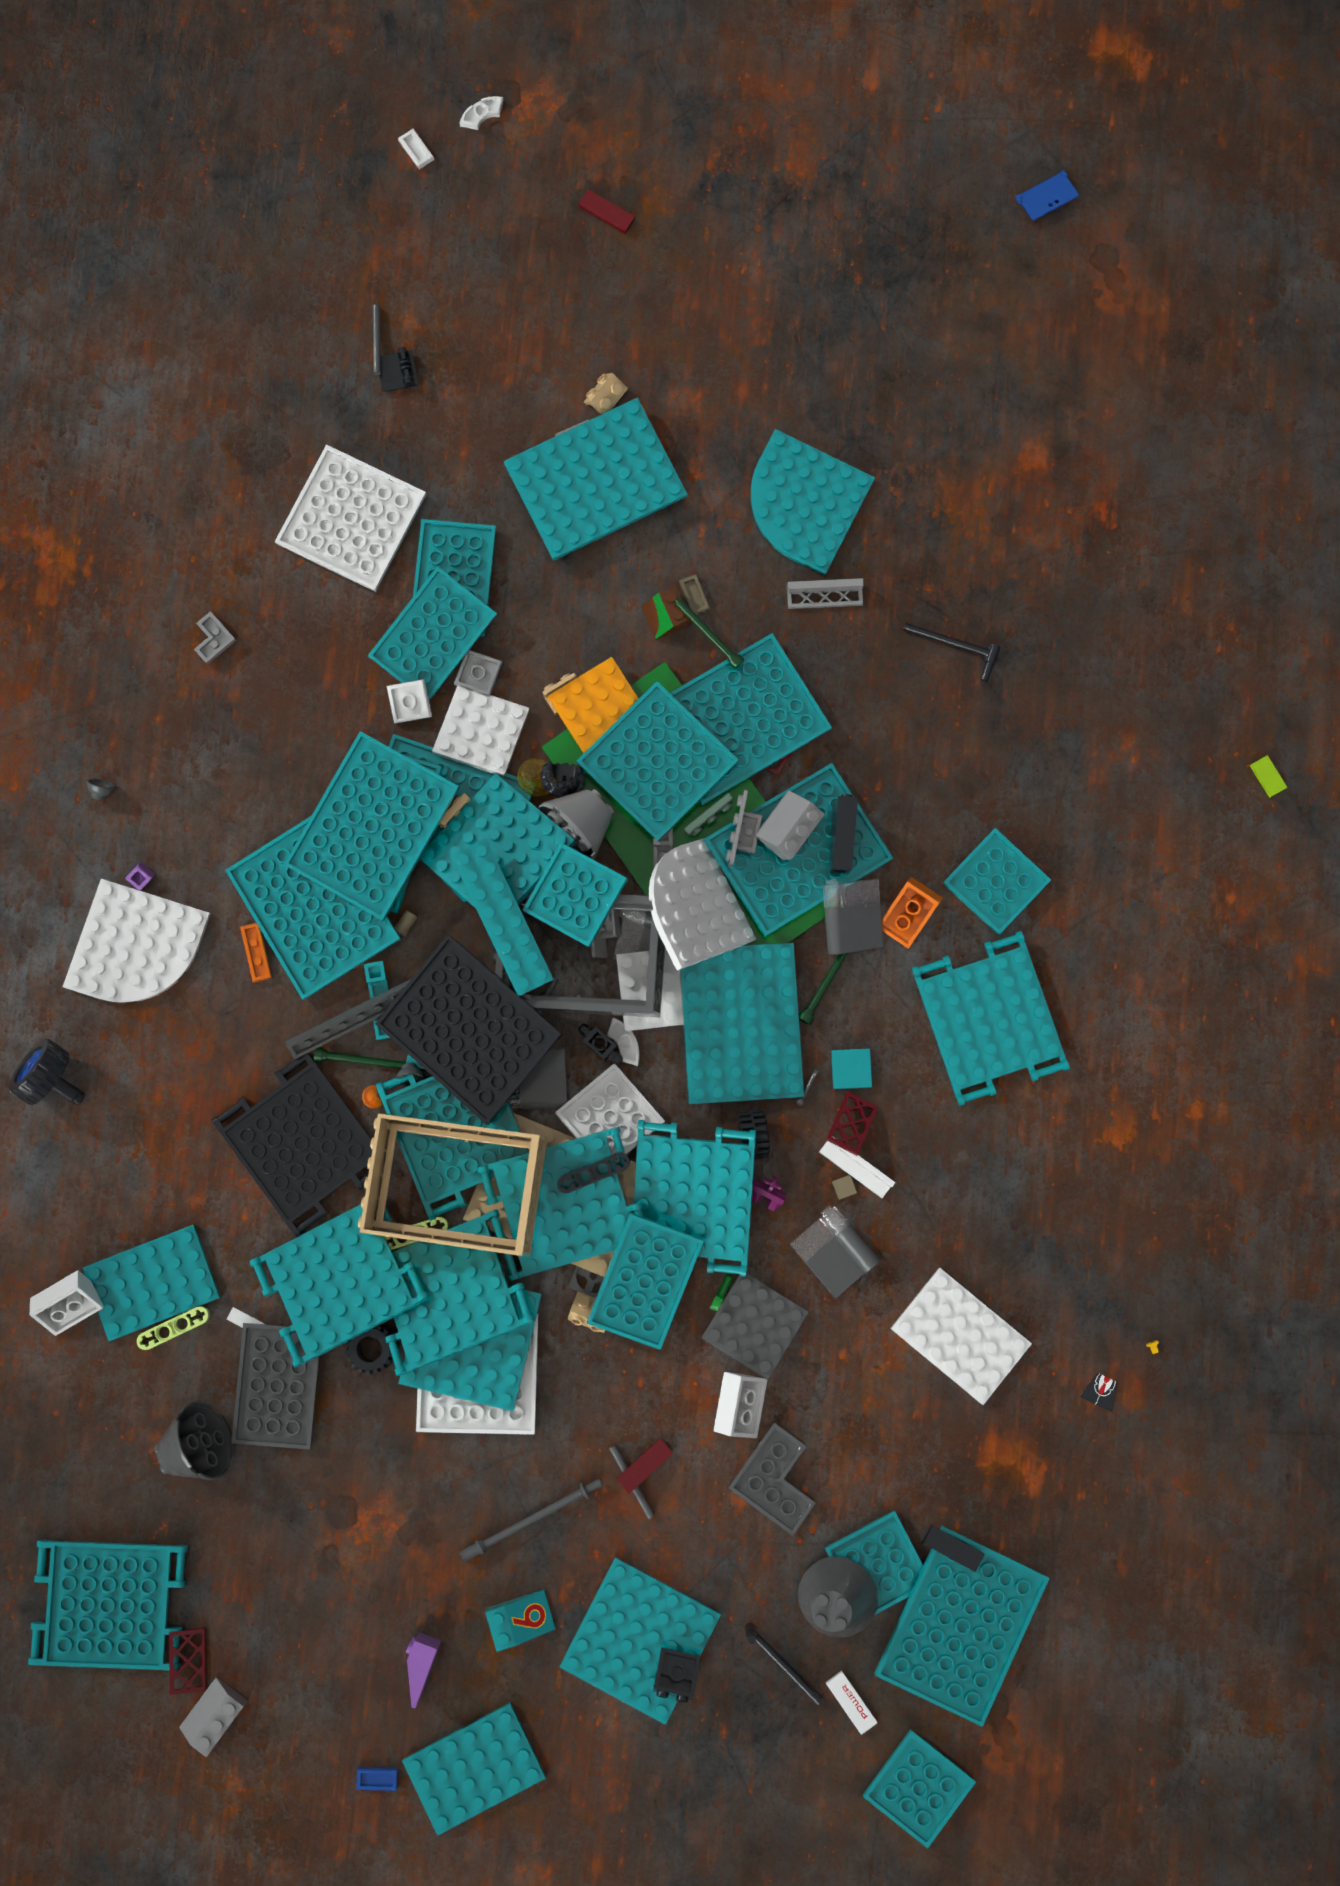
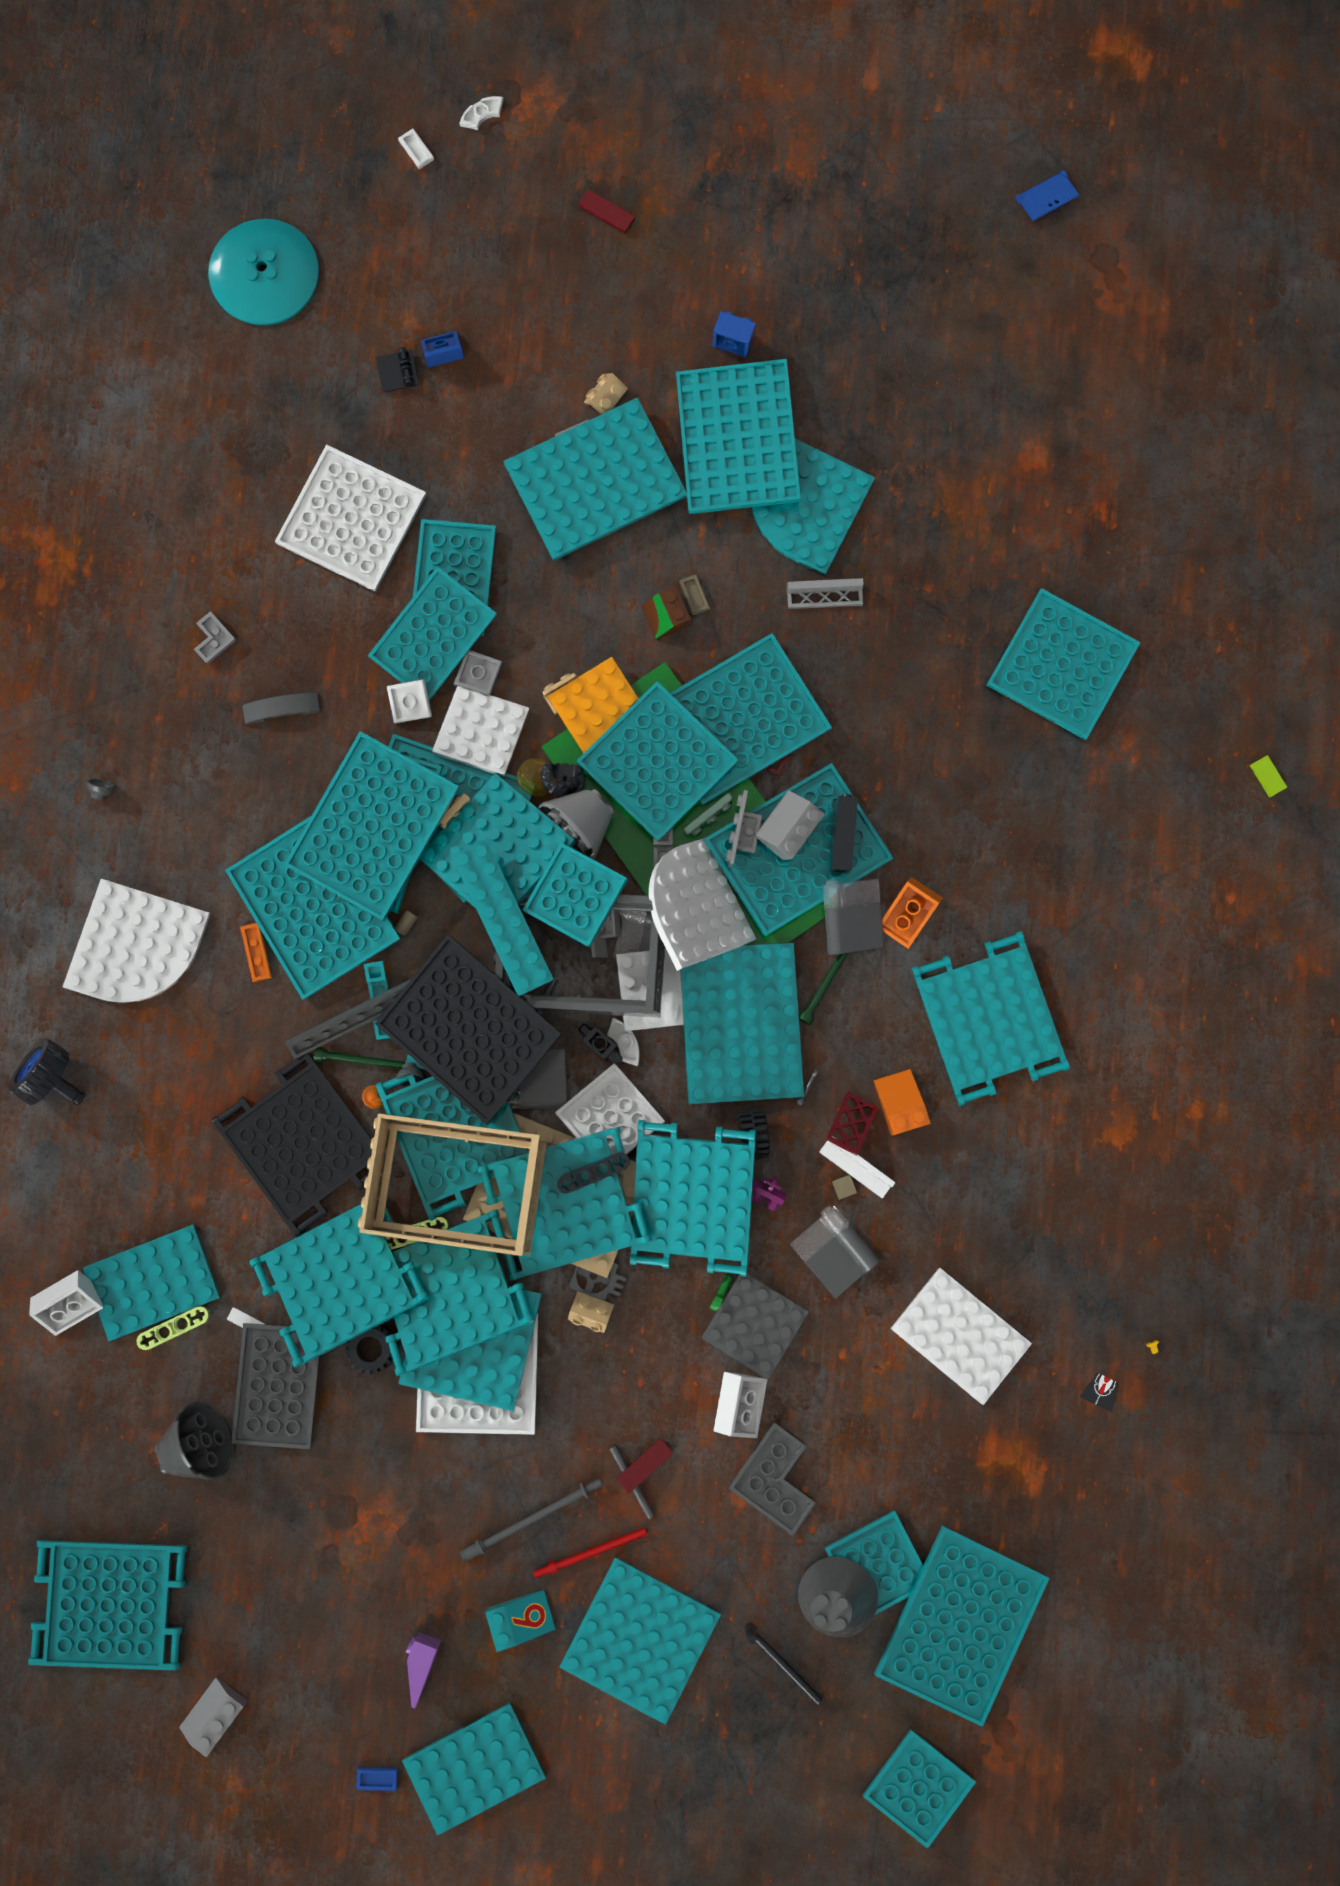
(140, 876): medium lavender slope -> none
(173, 1652): dark red window -> none
(270, 294): none -> teal dish
(281, 706): none -> dark grey slope
(376, 341): dark grey bar -> none
(442, 349): none -> blue slope
(553, 1567): none -> red bar
(645, 1281): teal plate -> none
(676, 1674): black plate -> none
(733, 658): dark green piece -> none
(734, 334): none -> blue brick
(738, 436): none -> teal plate
(851, 1069): teal tile -> none
(851, 1702): white tile -> none
(901, 1102): none -> orange slope
(953, 1548): black tile -> none
(989, 653): black bar -> none
(996, 881): teal plate -> none
(1063, 664): none -> teal plate

